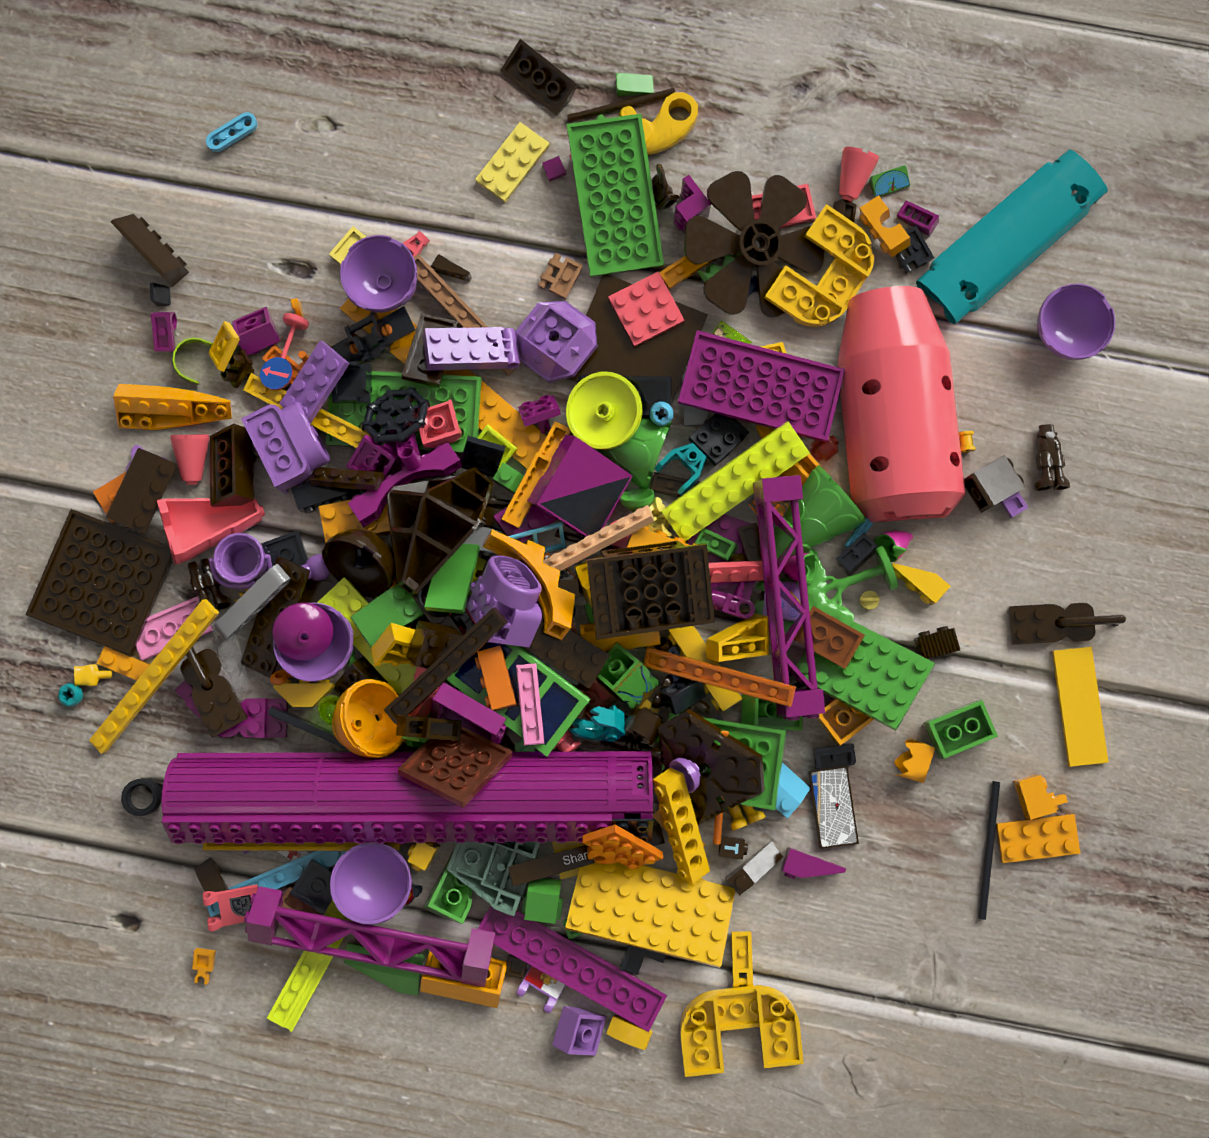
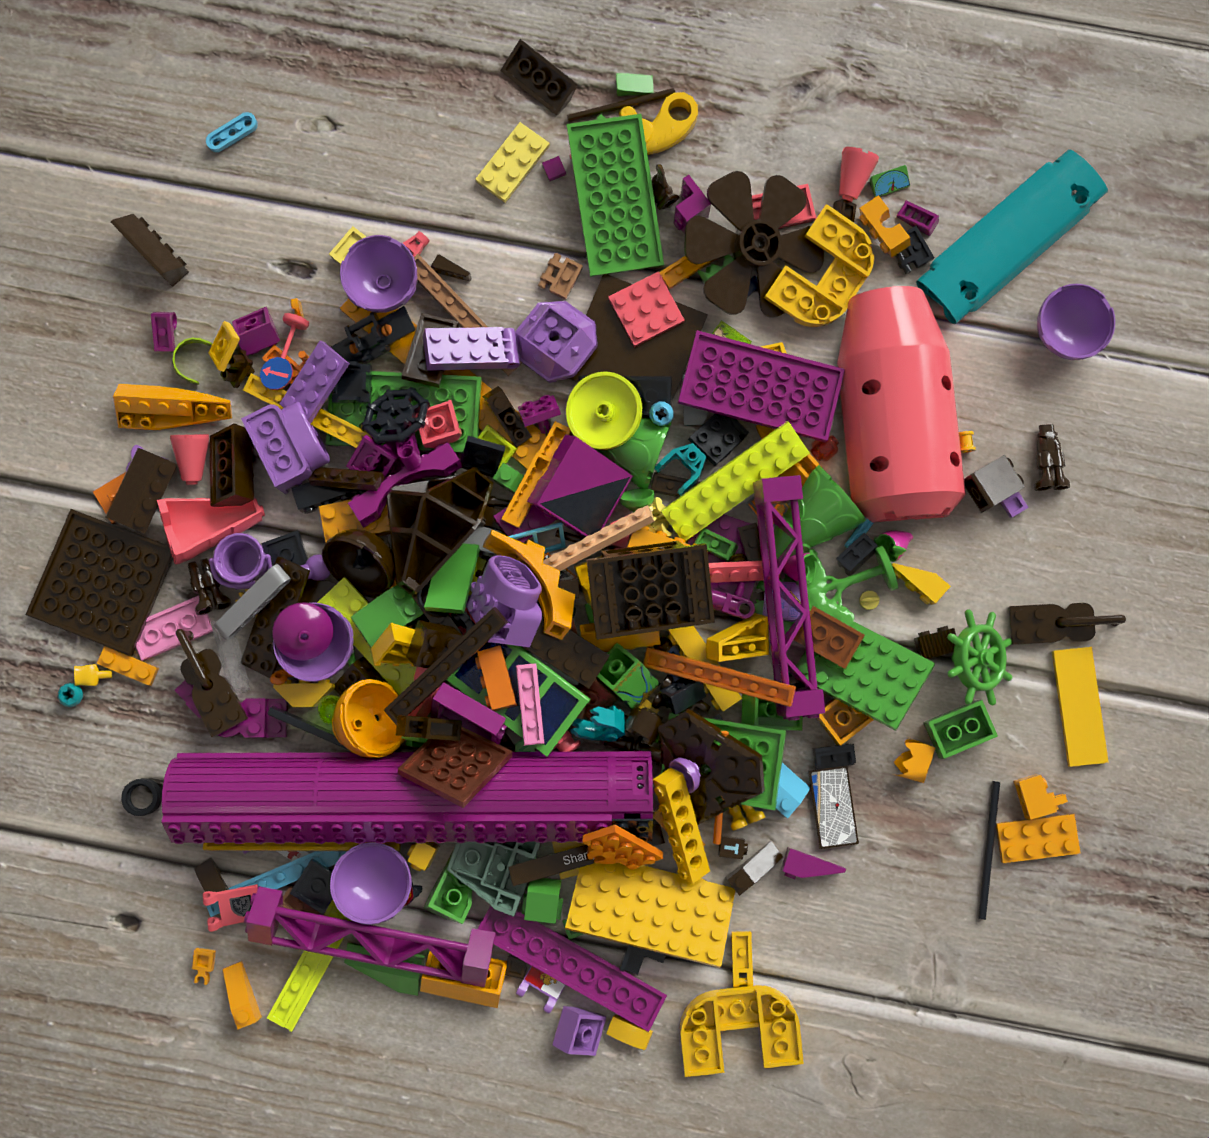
(154, 676): yellow plate -> none
(160, 294): black slope -> none
(241, 996): none -> light orange slope
(507, 416): none -> dark brown slope
(979, 657): none -> bright green piece

